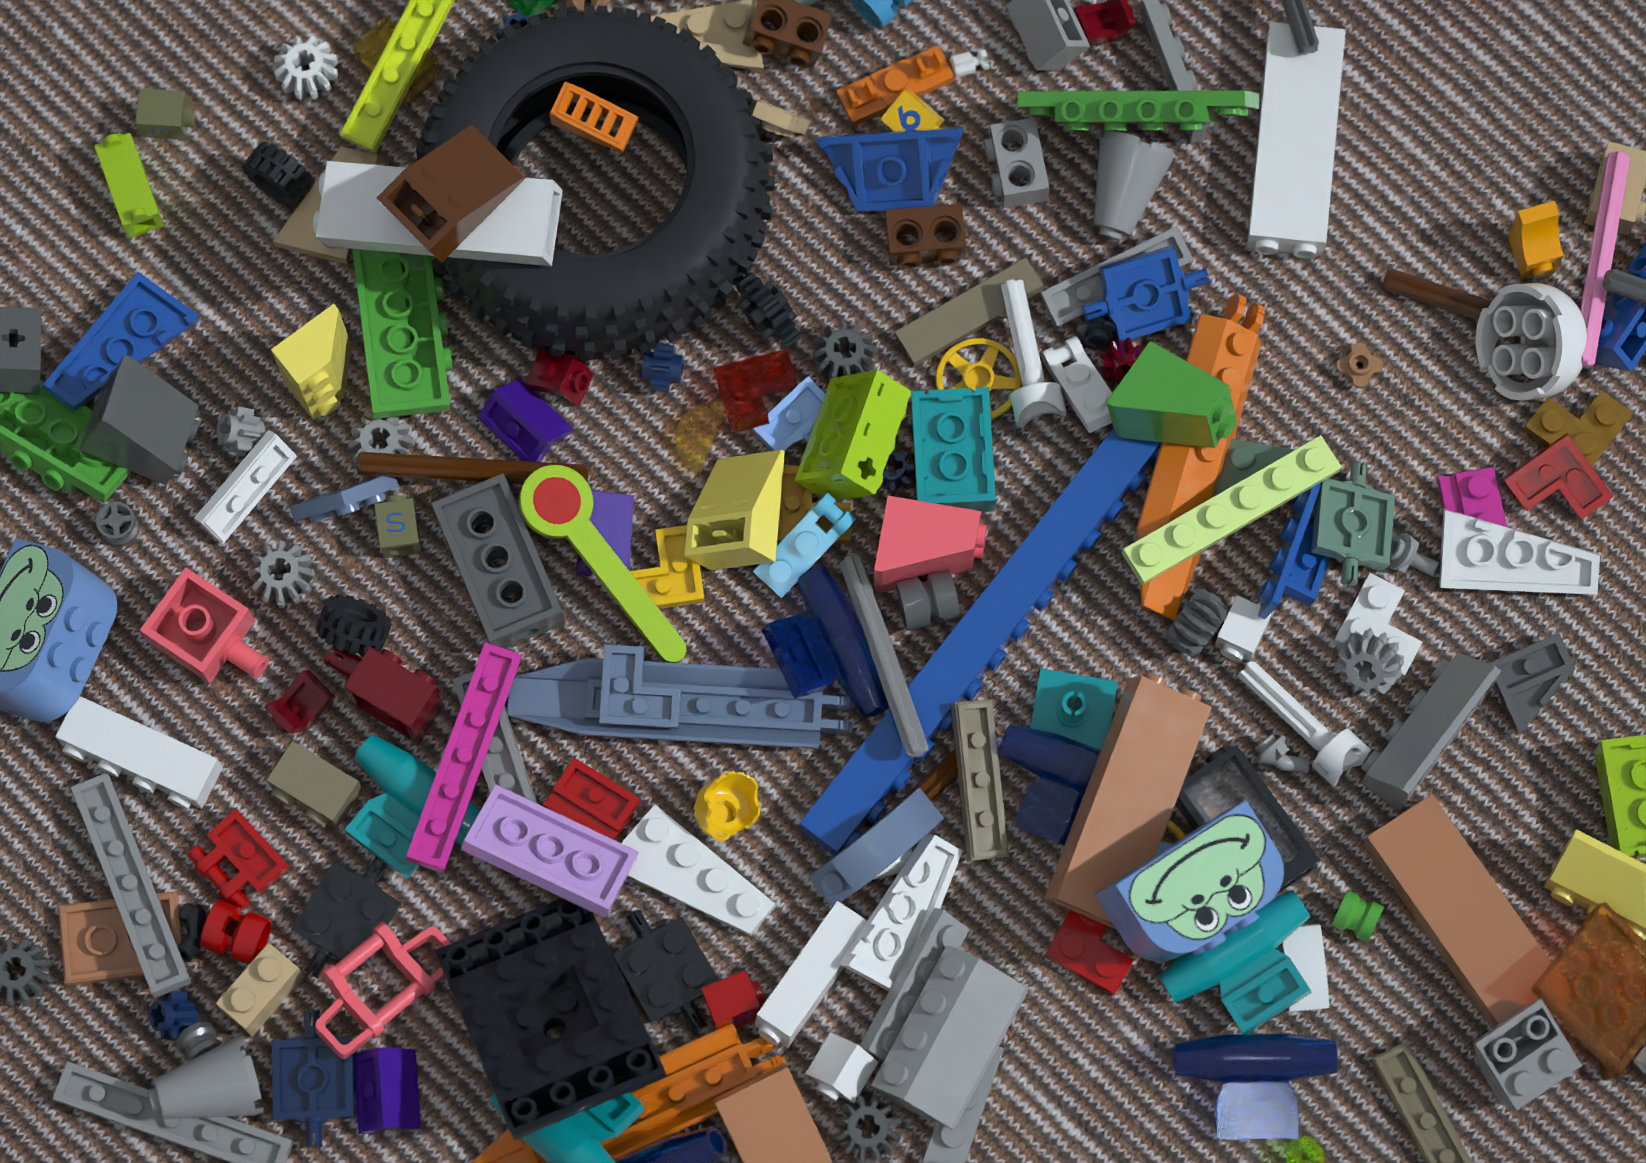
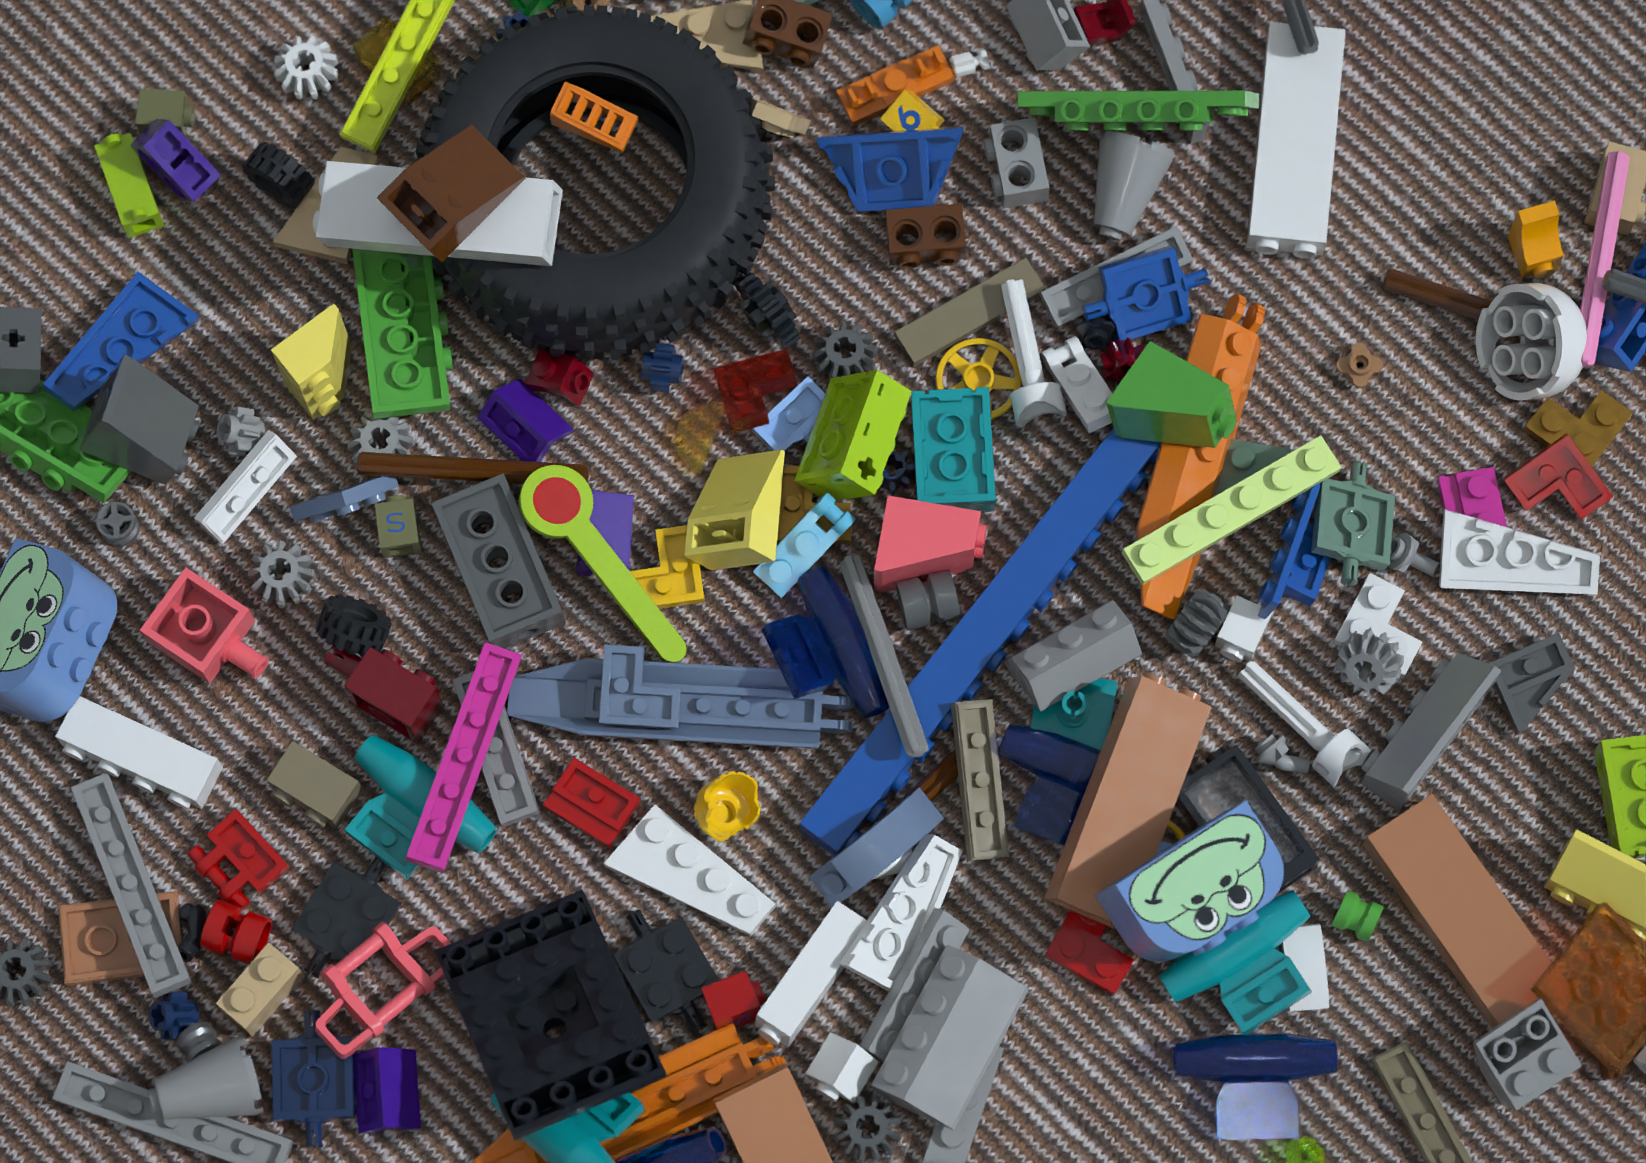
(175, 160): none -> dark purple brick
(300, 704): dark red bracket -> none
(550, 850): lavender plate -> none
(1075, 655): none -> light grey slope

